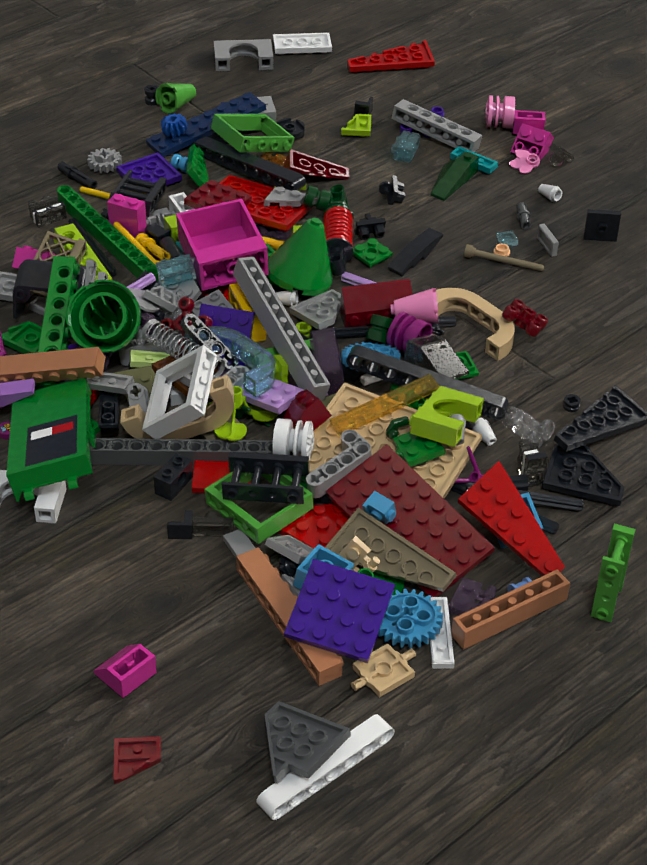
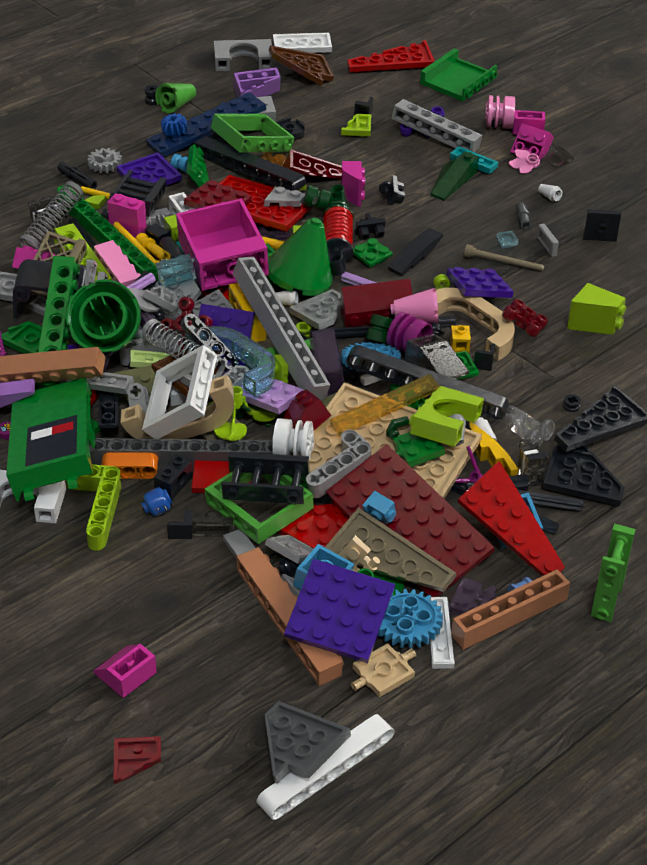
(34, 241): none -> light grey piece
(96, 201): none -> lime tile
(107, 484): none -> lime beam
(116, 263): none -> bright pink brick
(132, 464): none -> orange beam
(156, 502): none -> blue head
(258, 82): none -> medium lavender wedge
(305, 63): none -> reddish brown wing
(353, 181): none -> dark pink slope
(405, 146): clear light blue brick -> none
(441, 278): none -> lime bush
(456, 76): none -> green panel
(460, 338): none -> yellow brick
(479, 282): none -> dark purple plate
(484, 359): none -> black panel
(492, 452): none -> yellow slope
(502, 249): light nougat plate -> none
(596, 311): none -> lime slope

